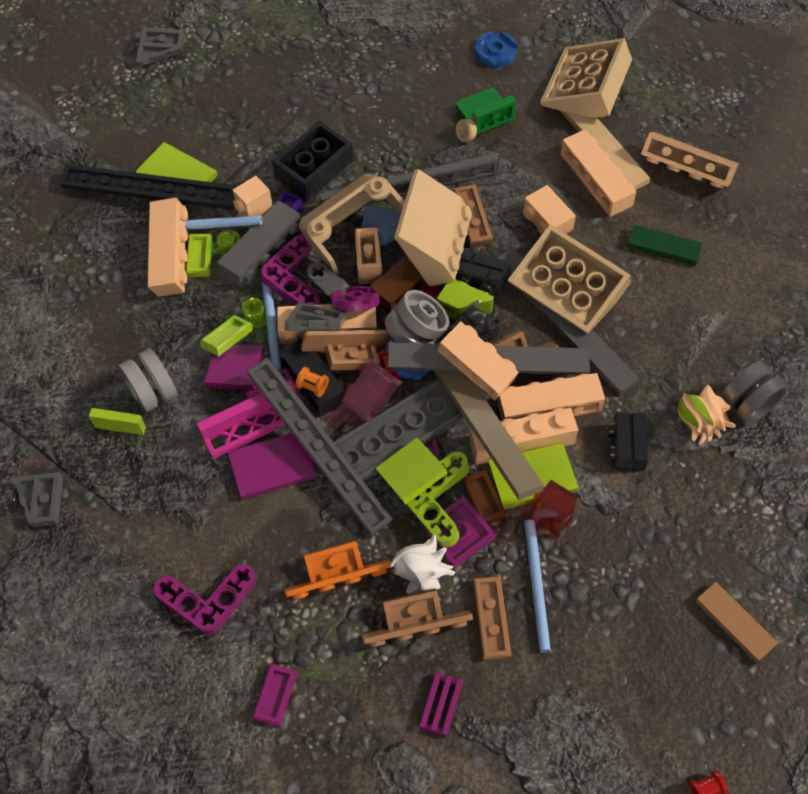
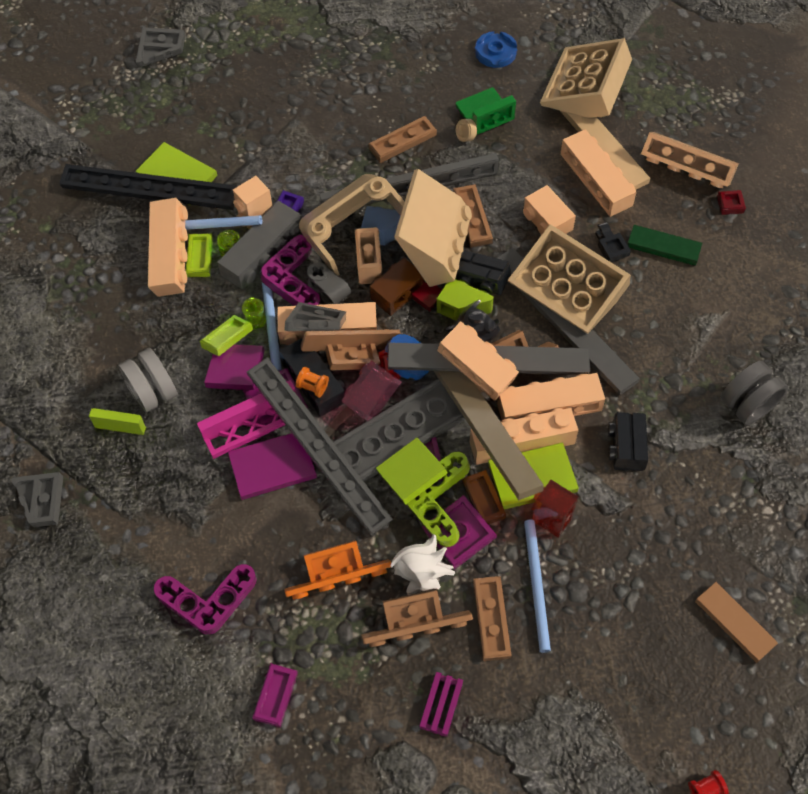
(313, 160): black brick -> none
(355, 299): magenta tile -> none
(402, 139): none -> medium nougat tile
(417, 319): light grey wheel -> none
(611, 245): none -> black plate
(704, 414): light nougat hair -> none
(731, 202): none -> dark red tile

